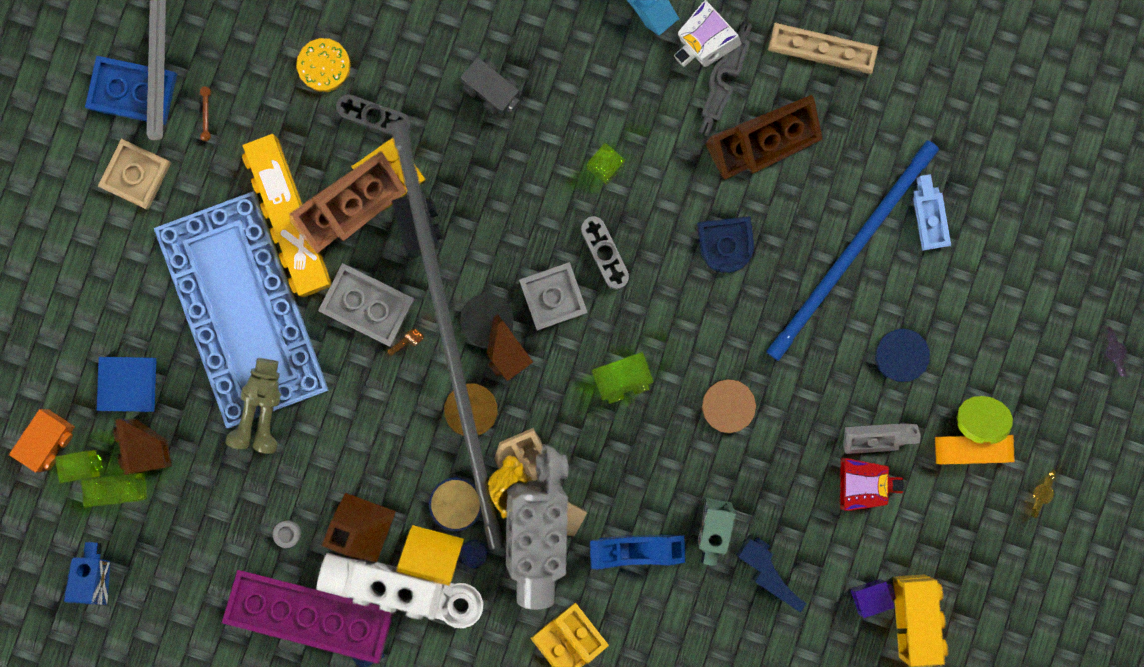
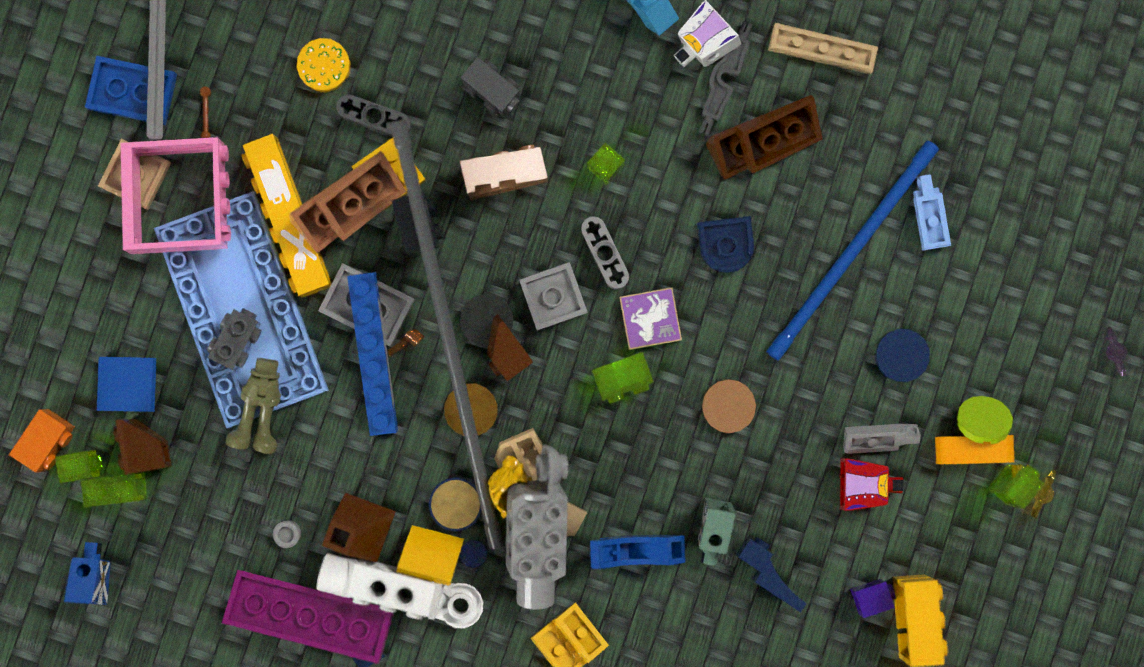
(132, 193): none -> bright pink window
(237, 334): none -> dark grey brick
(372, 353): none -> blue plate
(503, 172): none -> wedge
(650, 318): none -> tile
(1017, 485): none -> clear neon green brick

